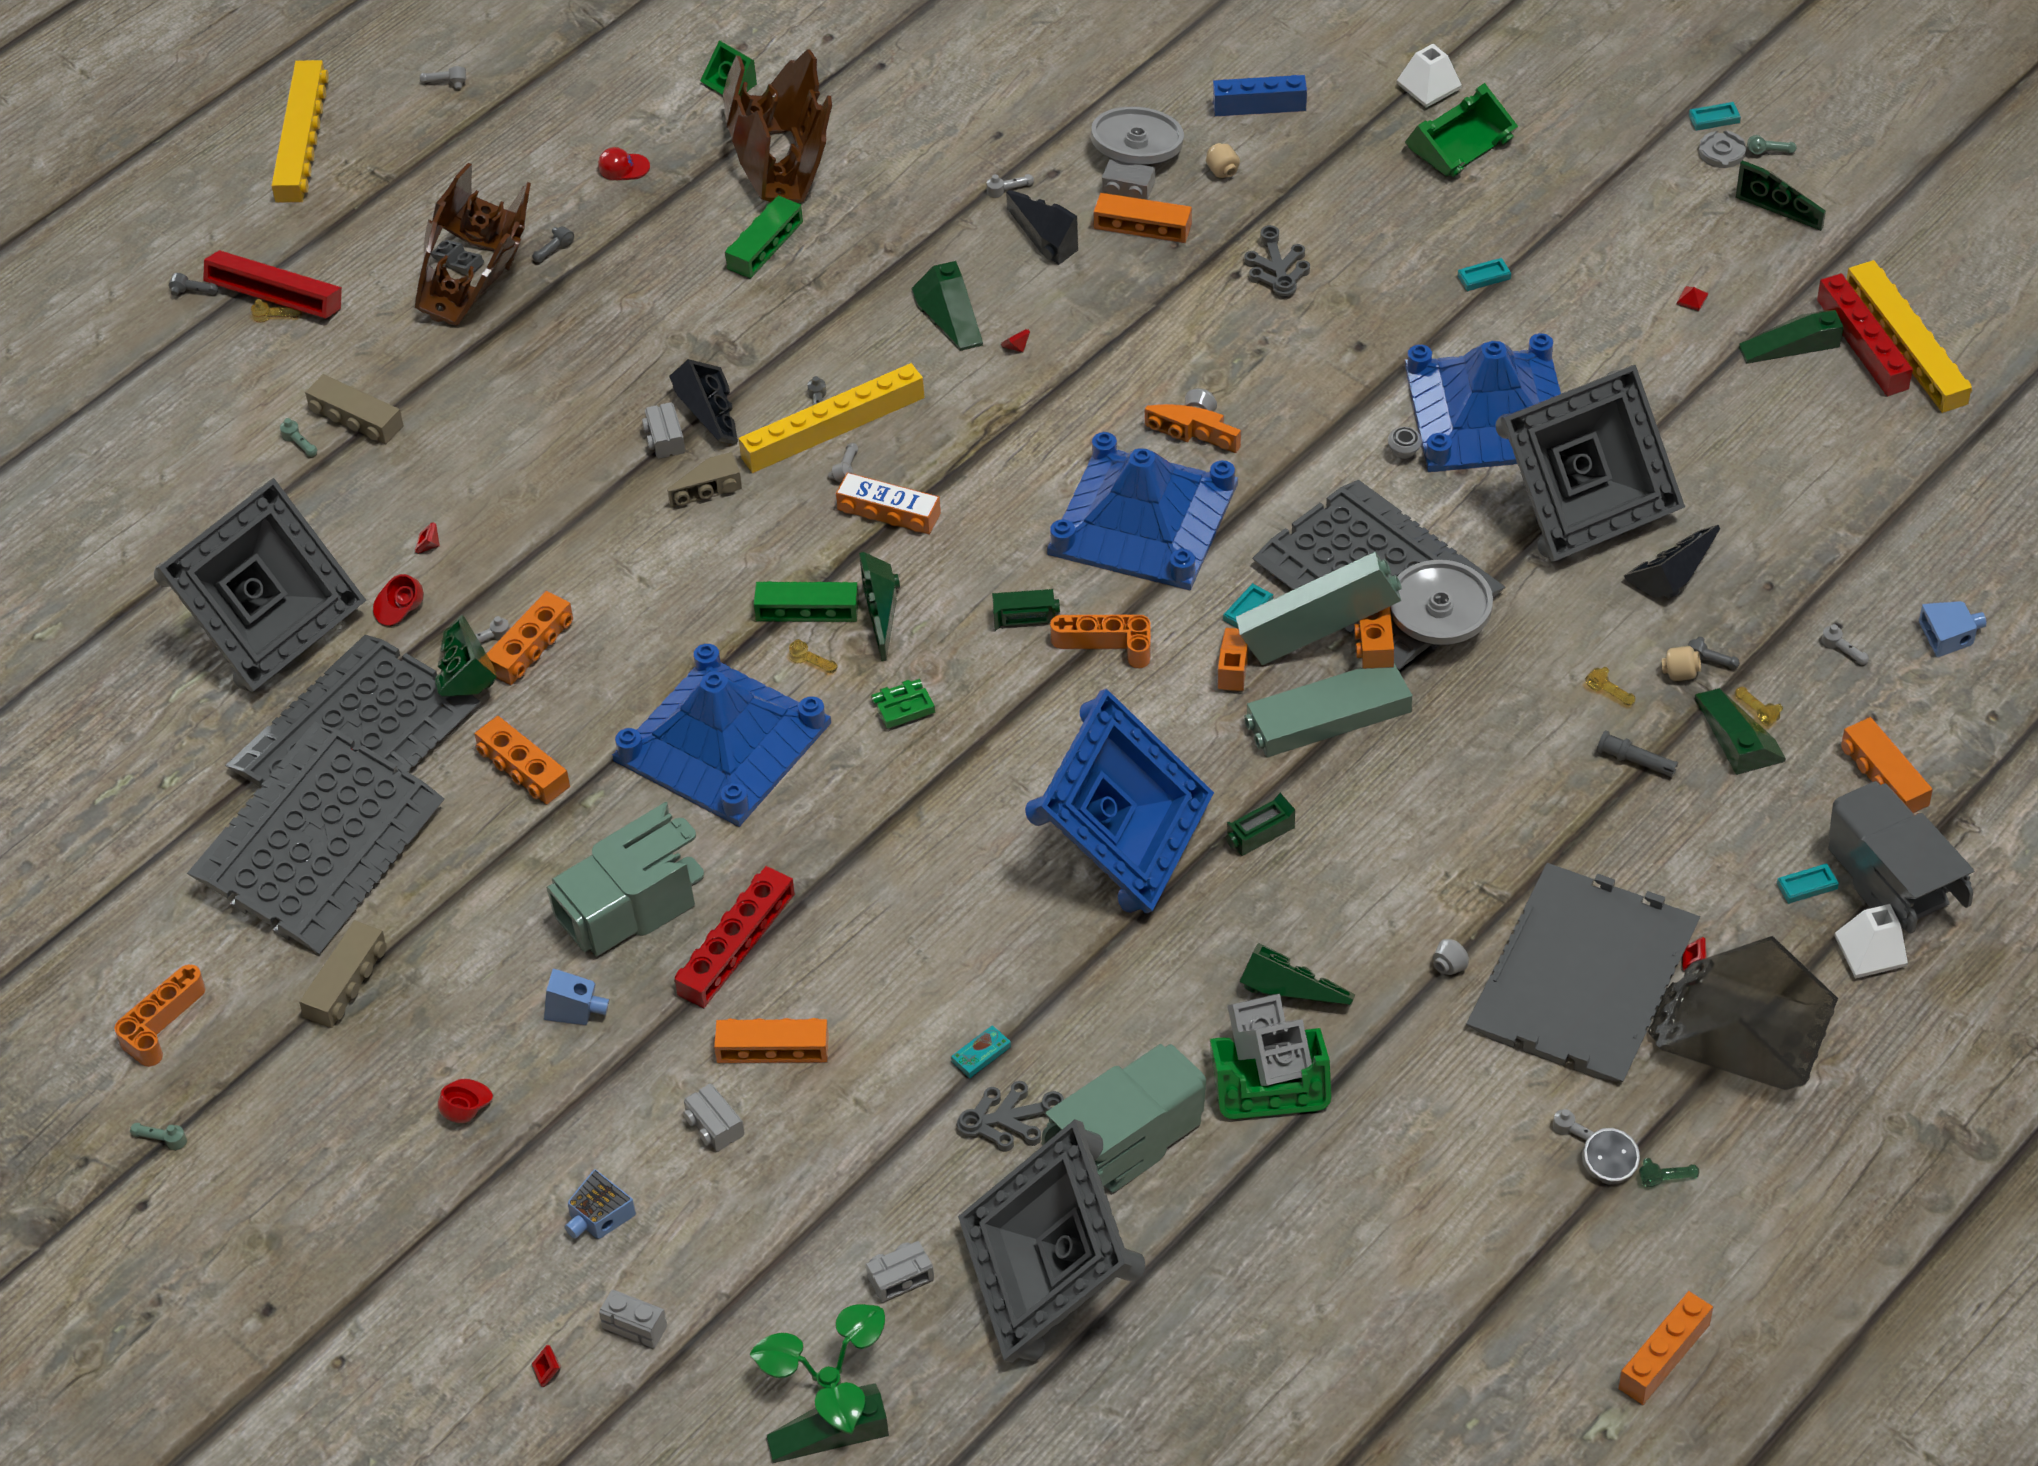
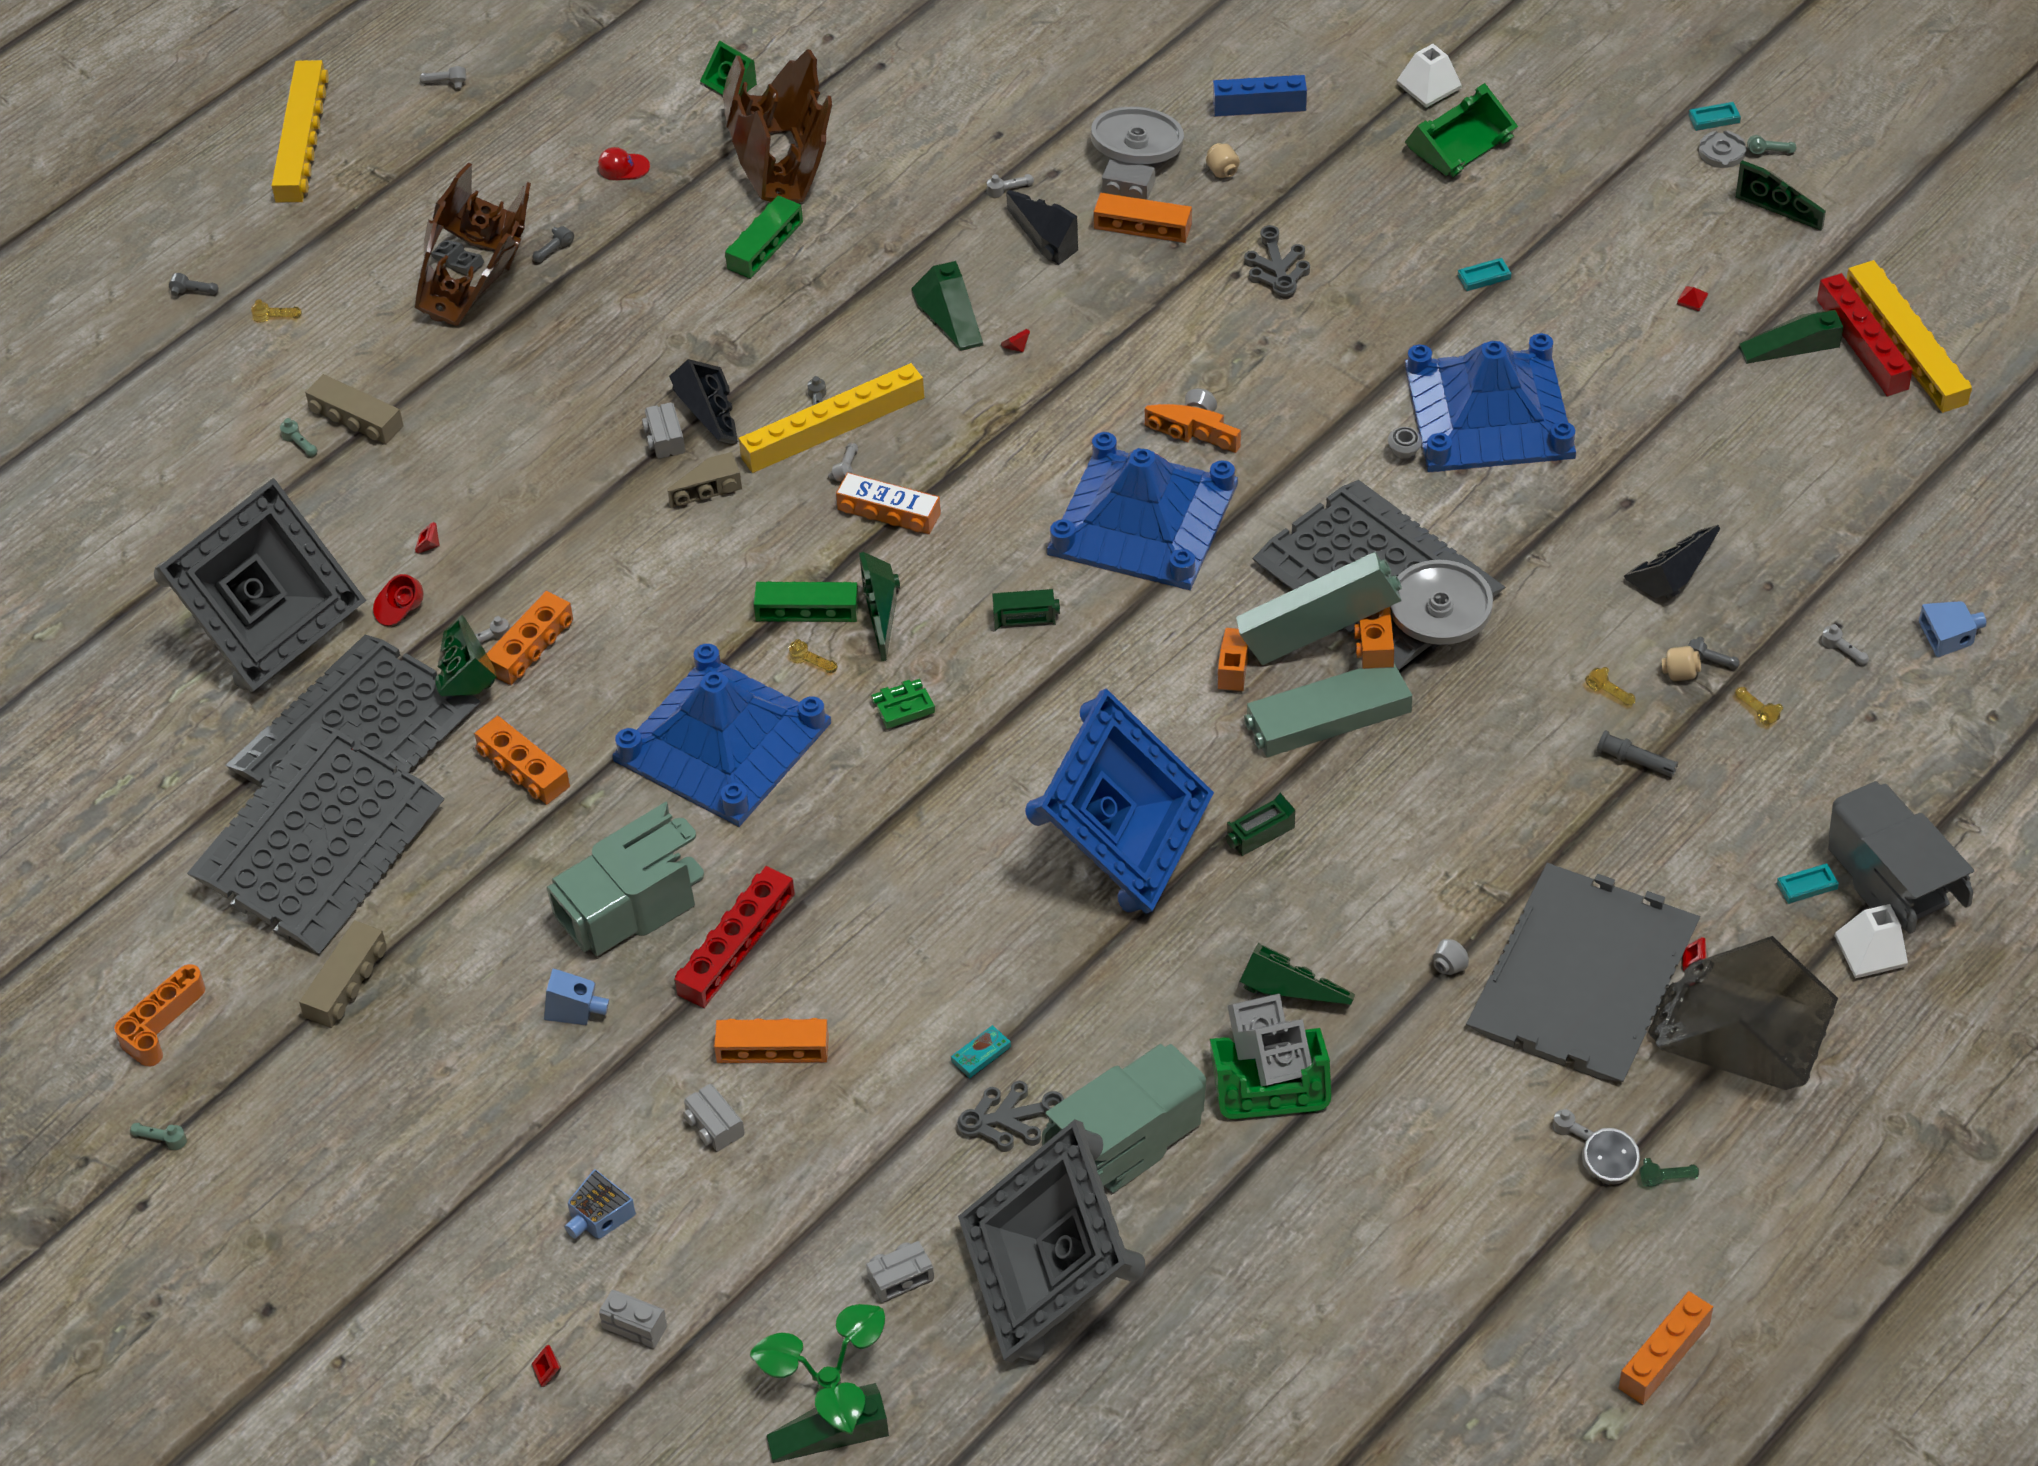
(272, 284): red brick -> none
(463, 1099): red cap -> none
(1105, 632): orange beam -> none
(1250, 599): teal tile -> none
(1592, 462): dark grey piece -> none
(1739, 735): dark green wedge -> none
(1885, 763): orange brick -> none

